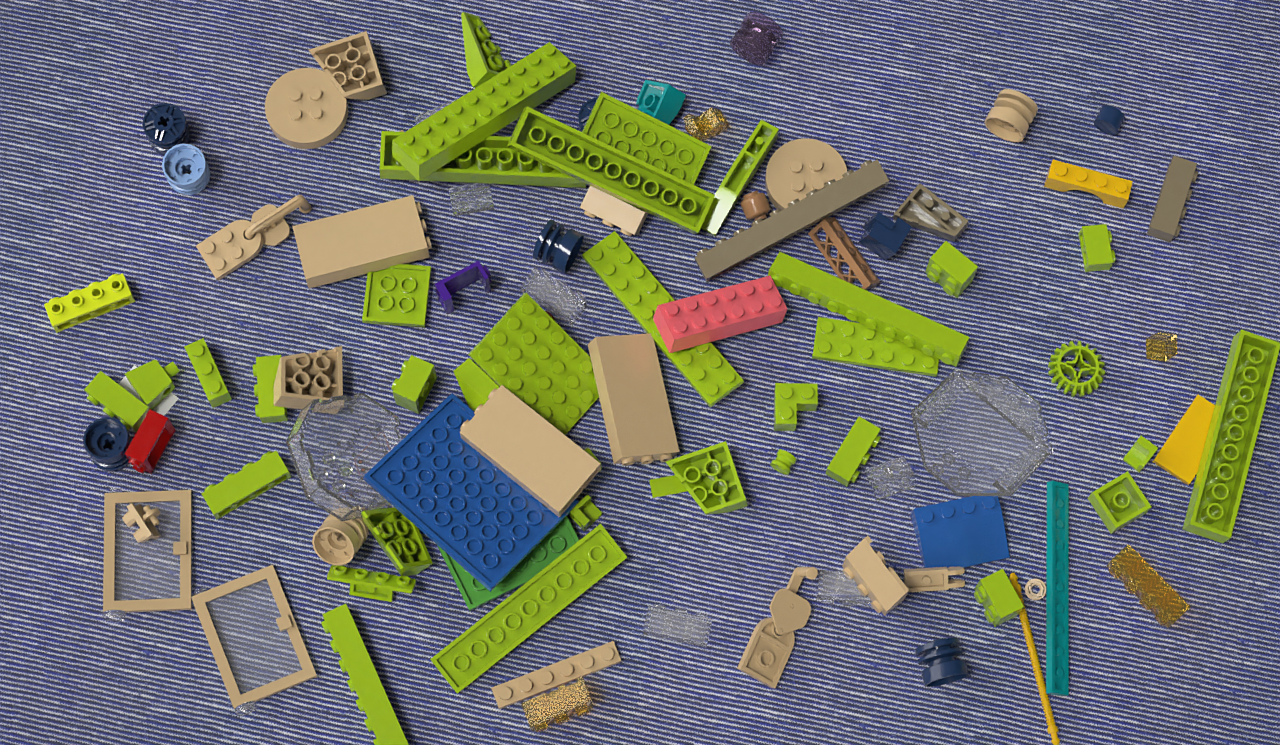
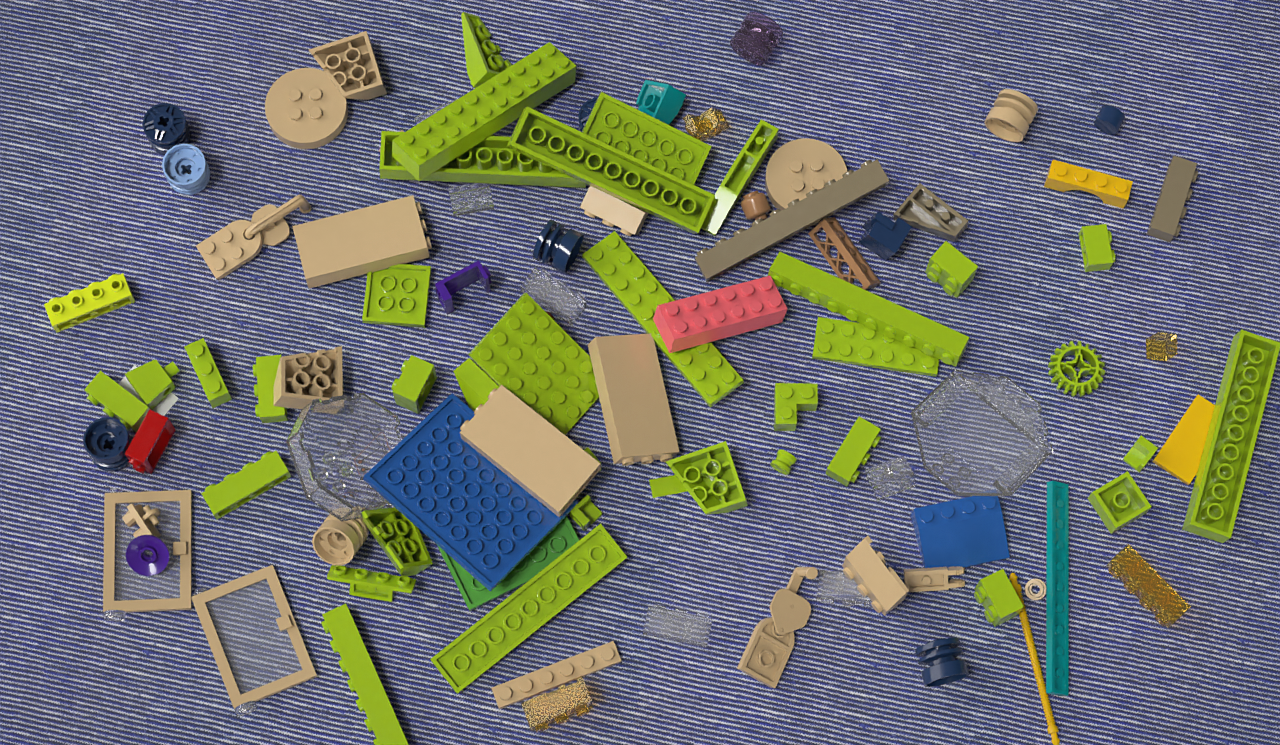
(143, 563): none -> dark purple dish

